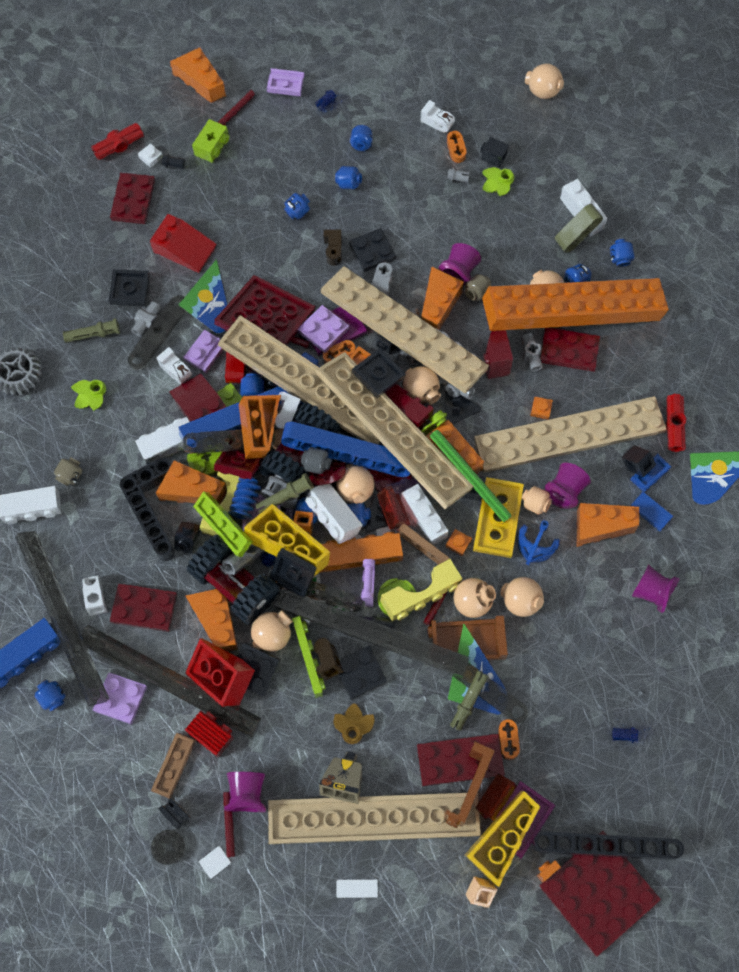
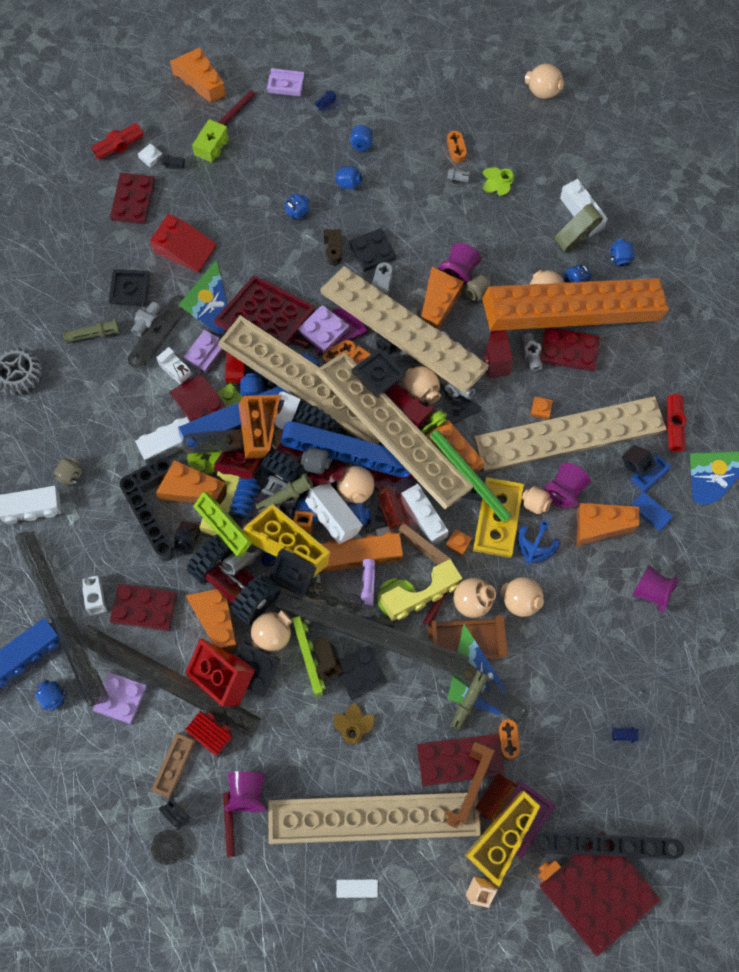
(87, 395): lime plate -> none
(214, 862): white sticker -> none
(343, 779): dark tan torso -> none
(436, 117): white leg -> none
(494, 152): black brick -> none

